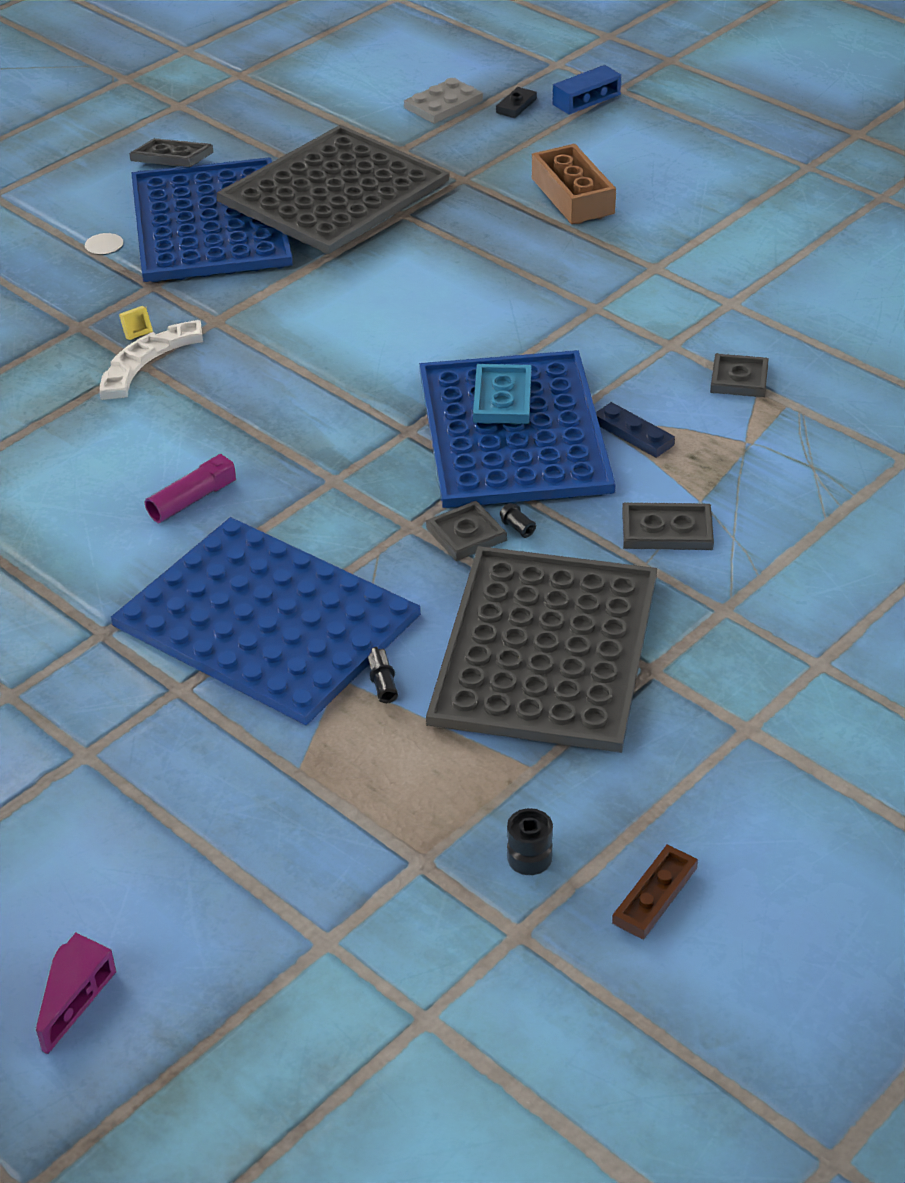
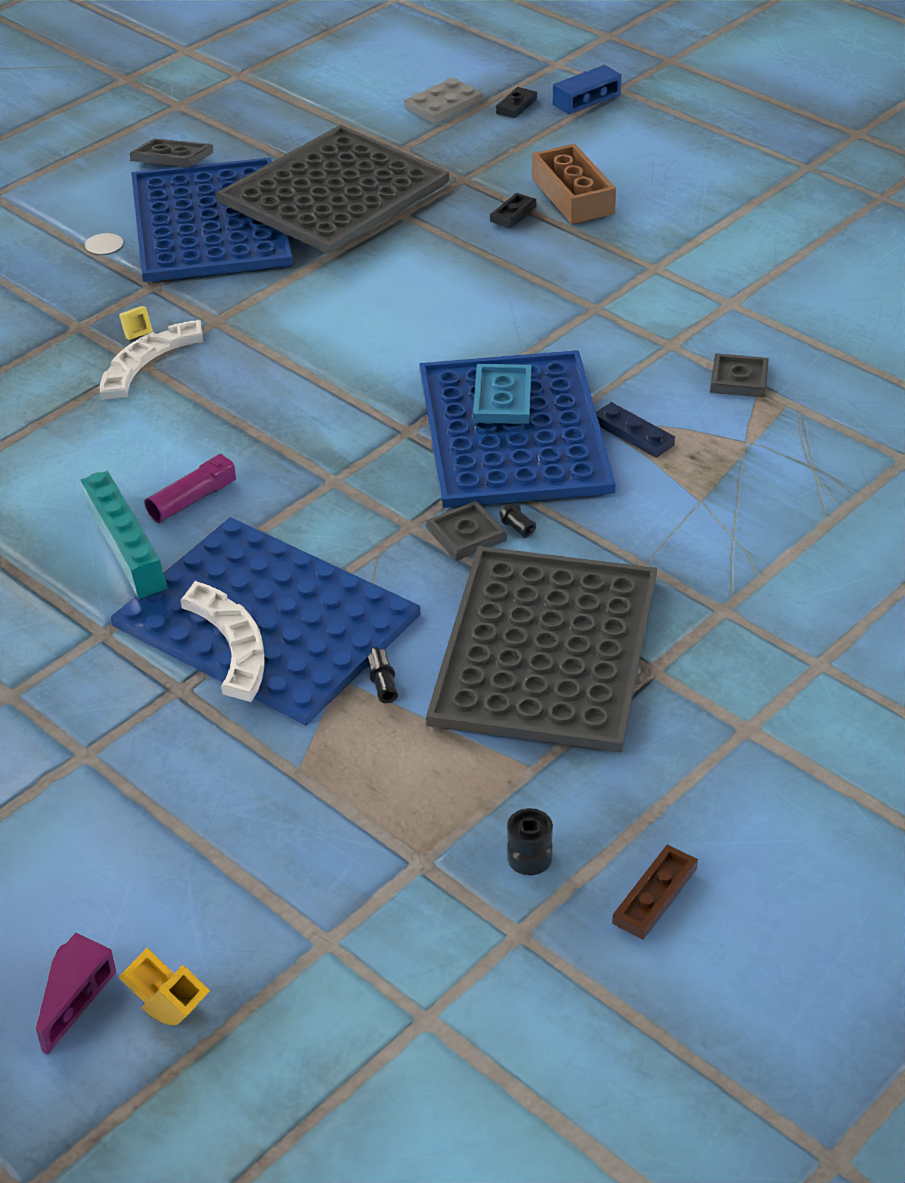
(124, 534): none -> teal brick
(165, 994): none -> yellow brick
(240, 632): none -> white tile
(513, 210): none -> black plate
(667, 526): dark grey tile -> none

